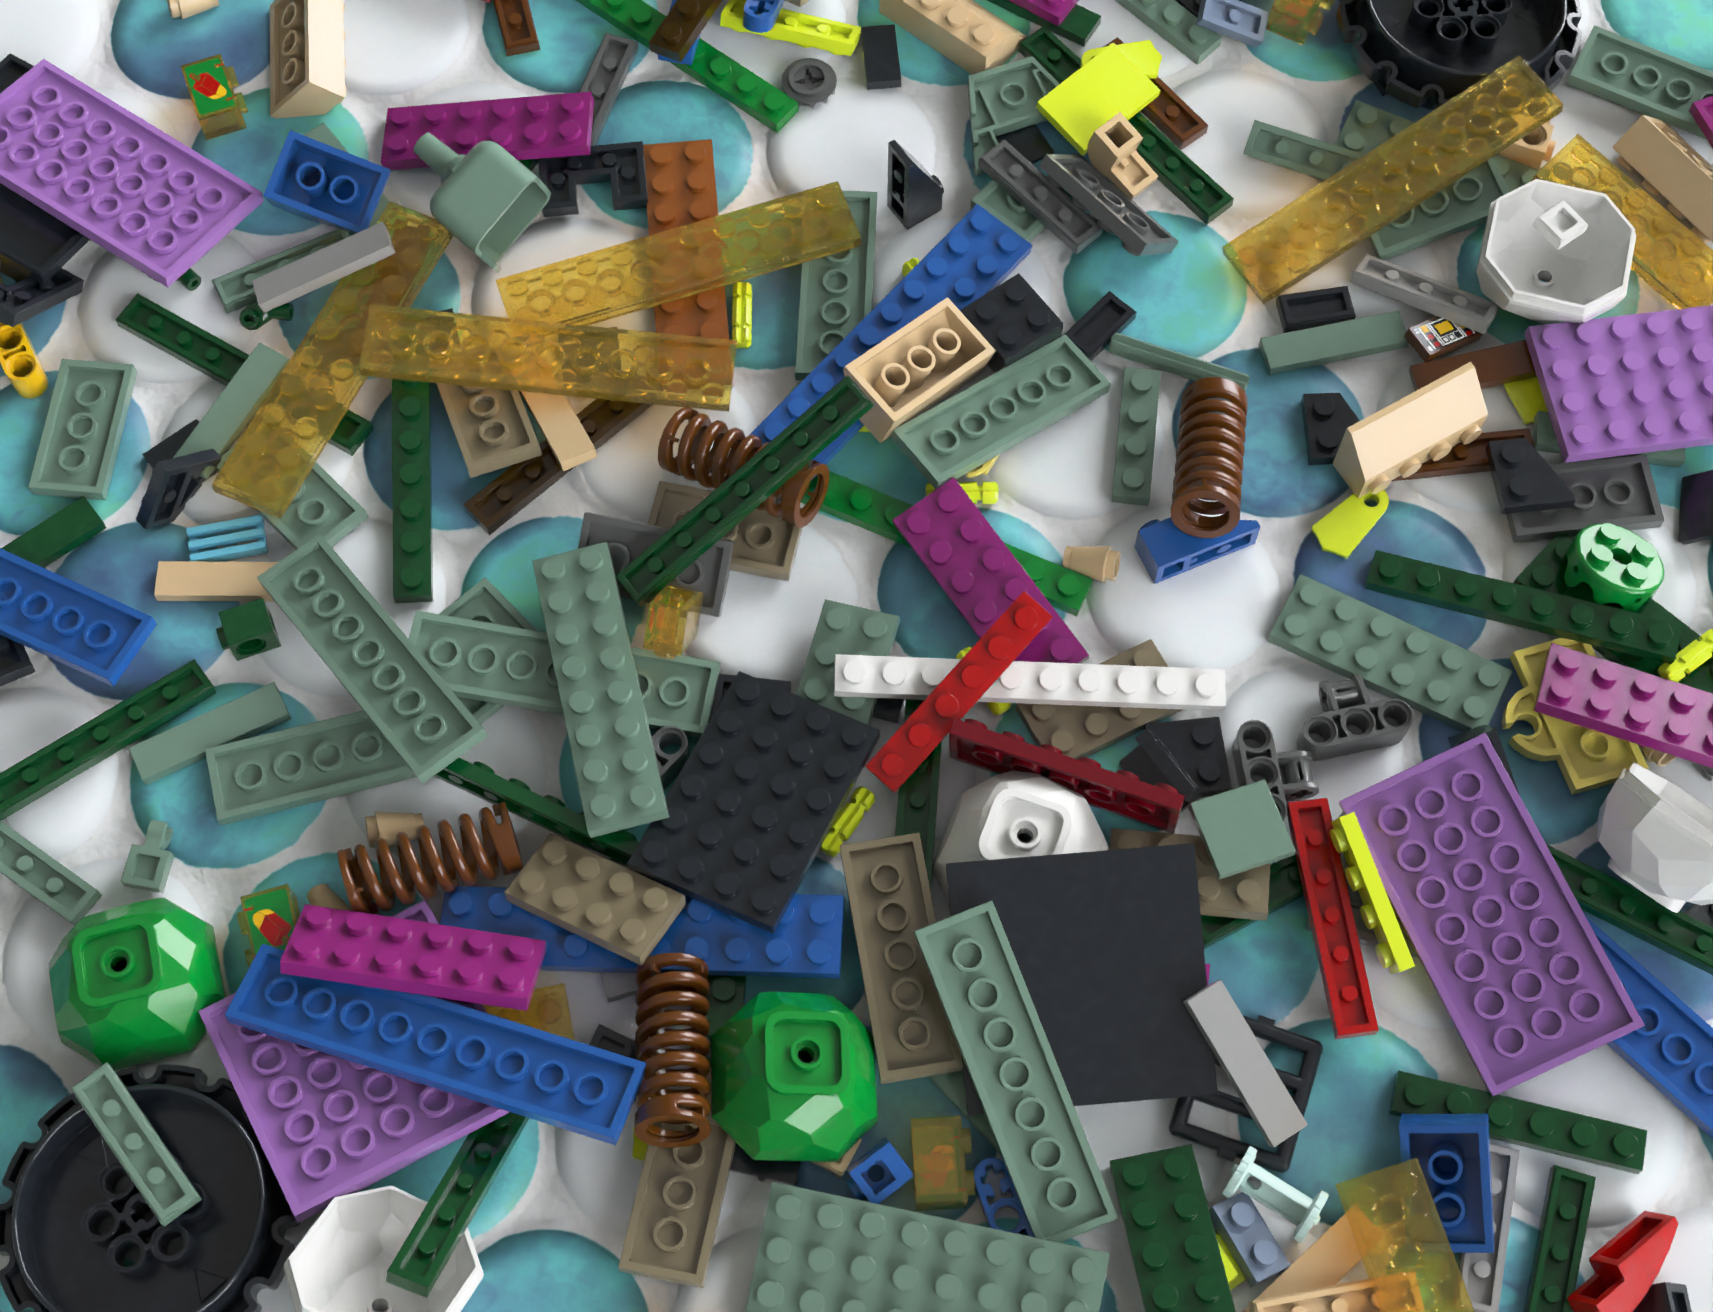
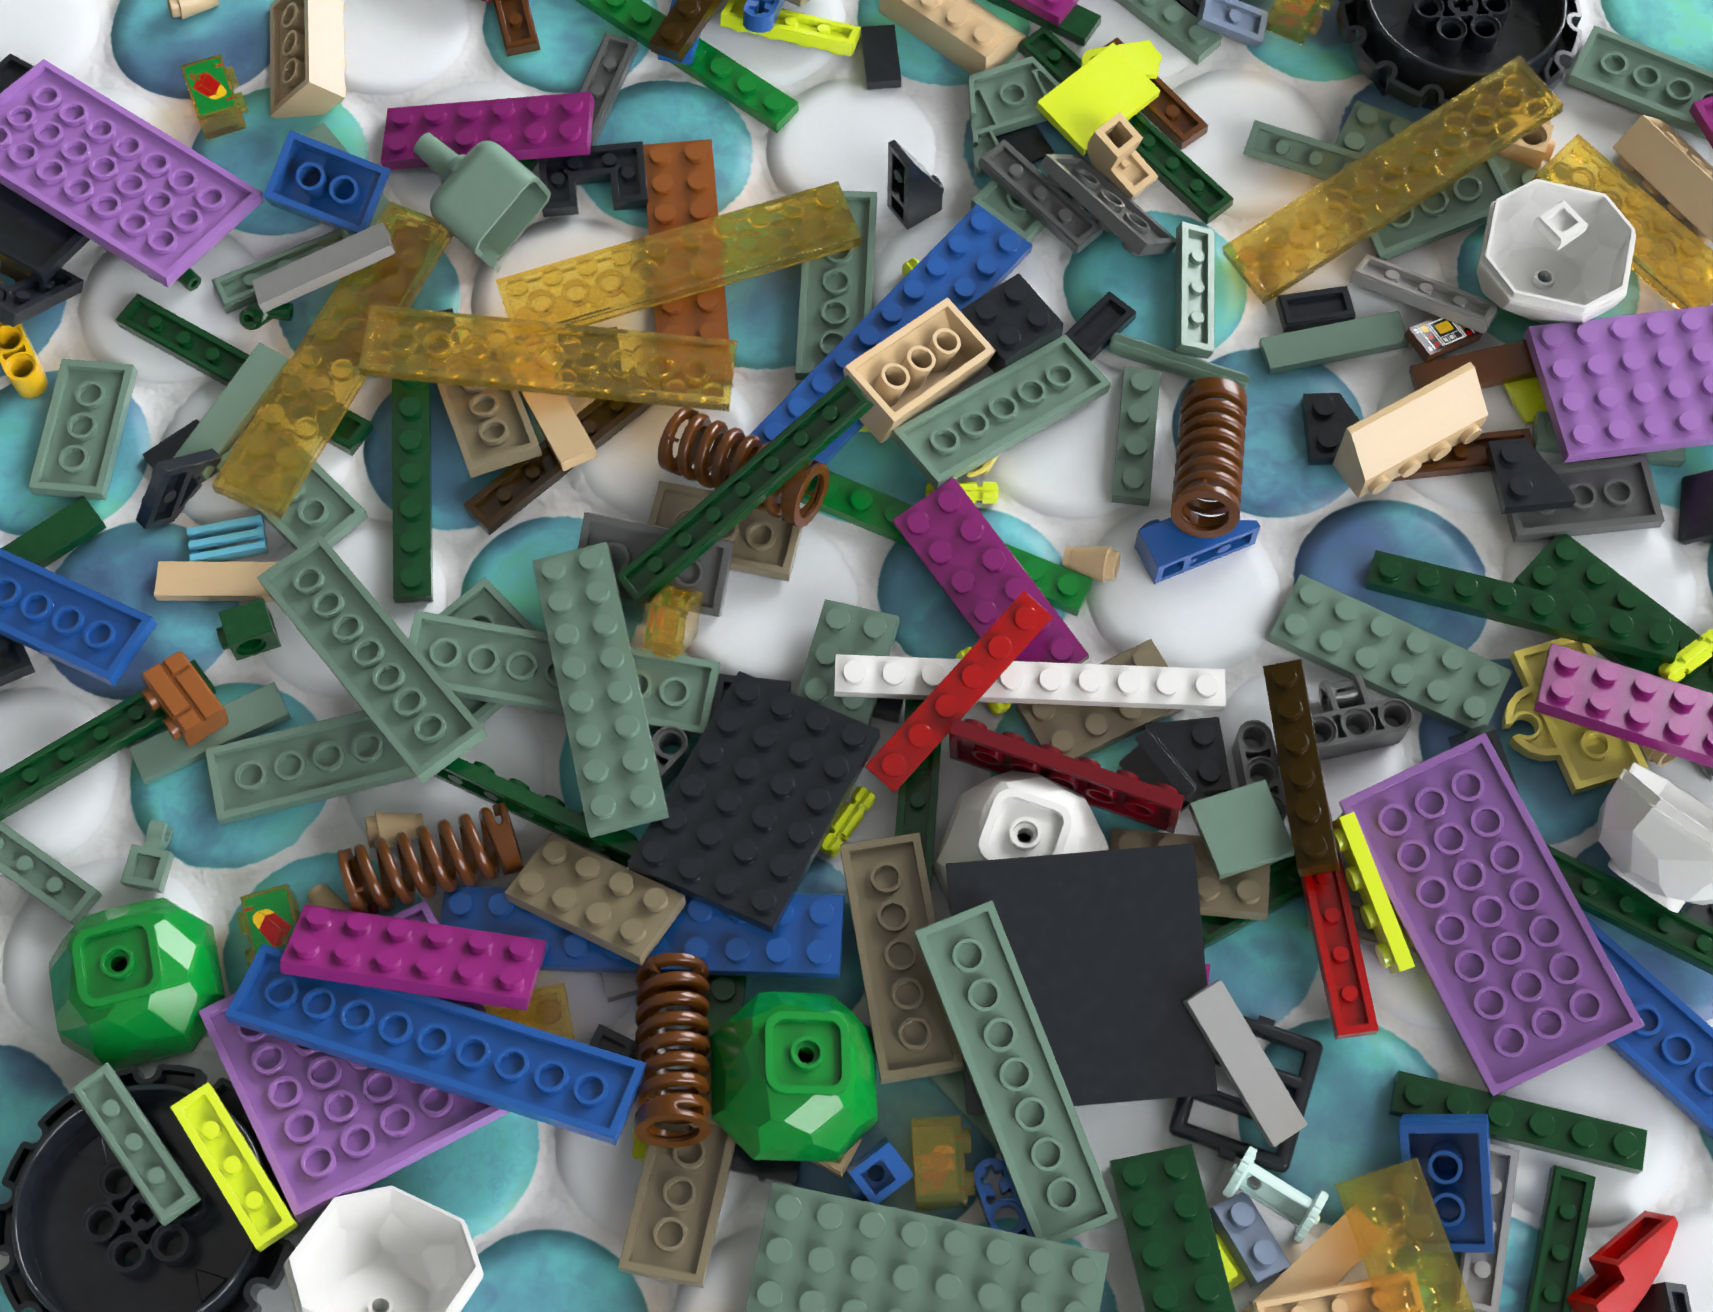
(184, 699): none -> dark orange brick
(234, 1167): none -> neon yellow plate
(454, 1205): dark green plate -> none
(742, 314): neon yellow axle -> none
(819, 72): dark grey gear -> none
(1194, 290): none -> plate
(1301, 769): none -> dark brown plate
(1349, 523): neon yellow piece -> none
(1593, 562): green plate -> none

